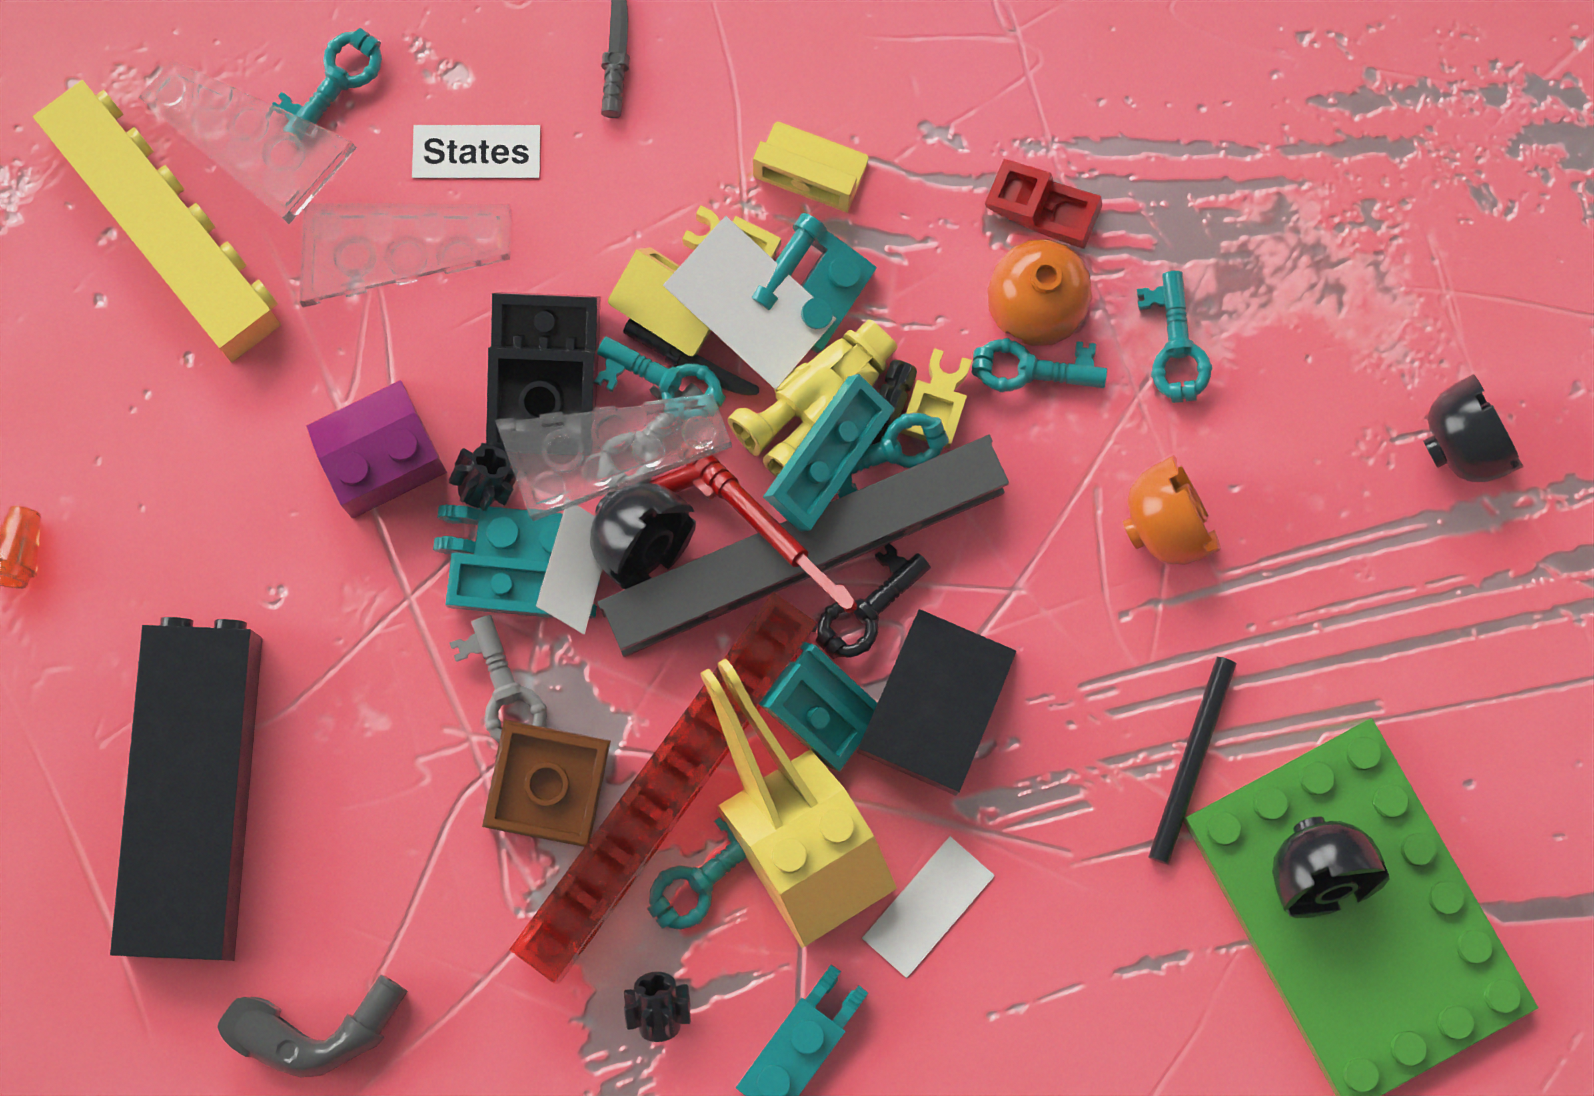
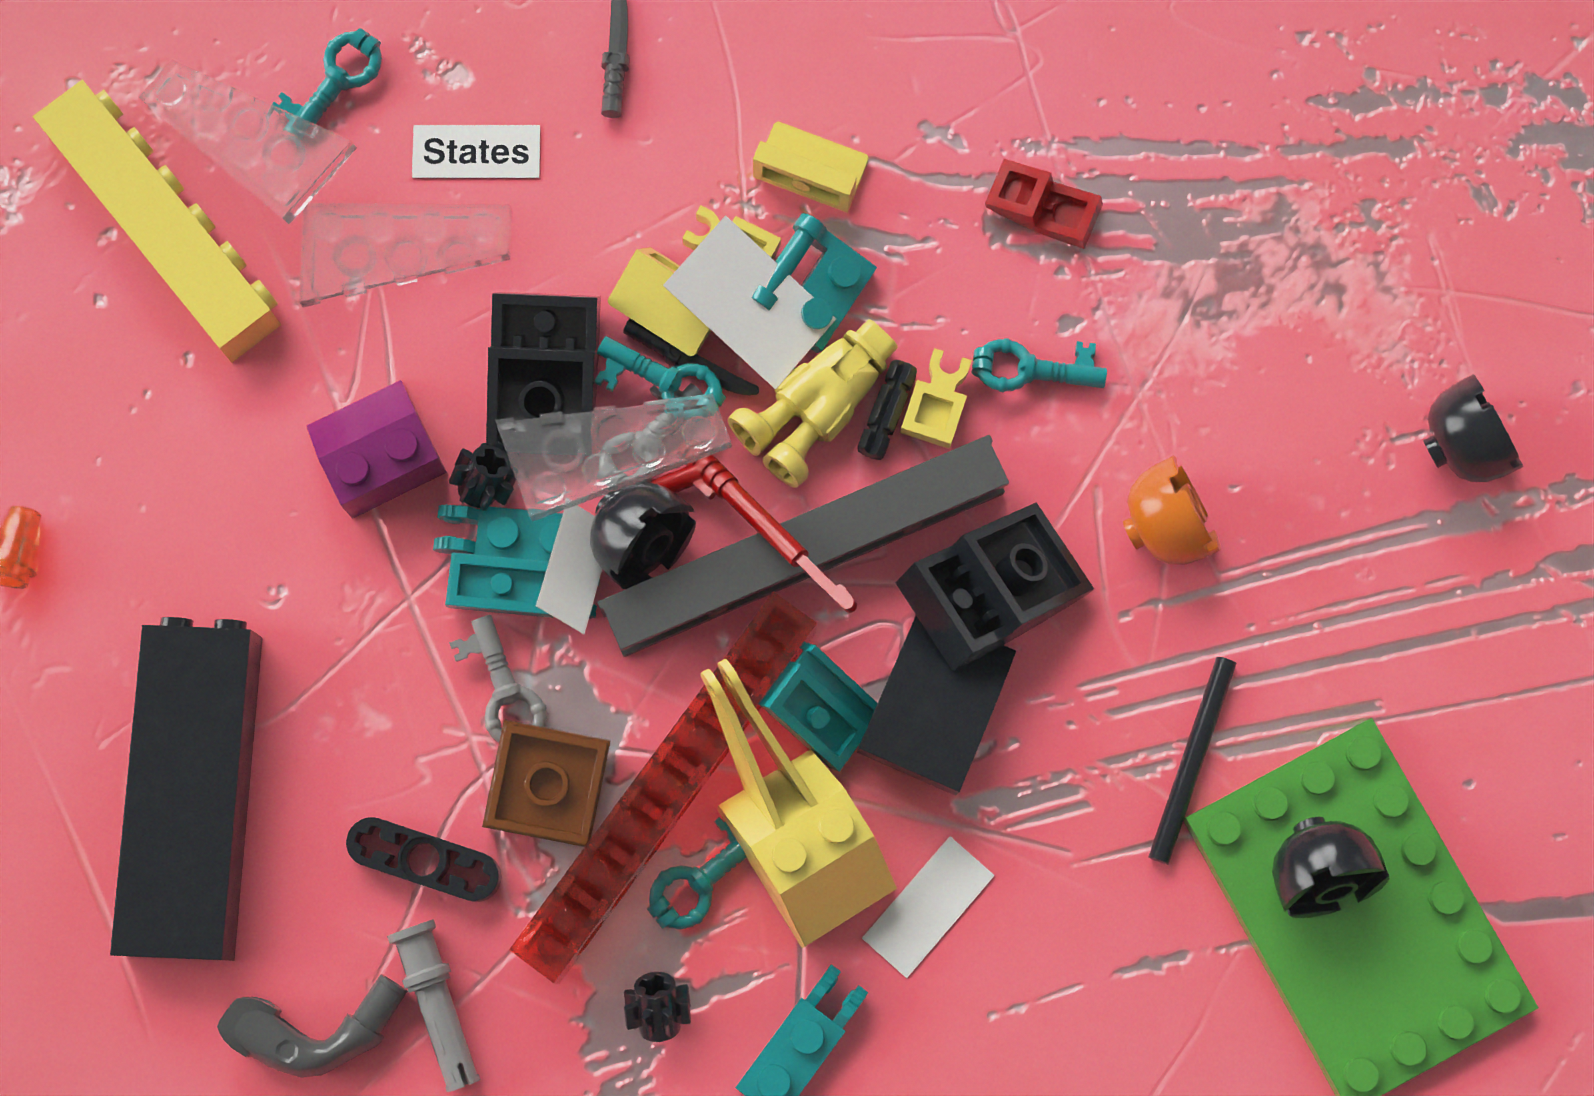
(391, 833): none -> black beam
(427, 978): none -> light grey pin
(829, 453): teal plate -> none
(890, 449): teal piece -> none
(903, 576): black piece -> none
(993, 585): none -> black slope
(1040, 292): orange cylinder -> none
(1179, 345): teal piece -> none

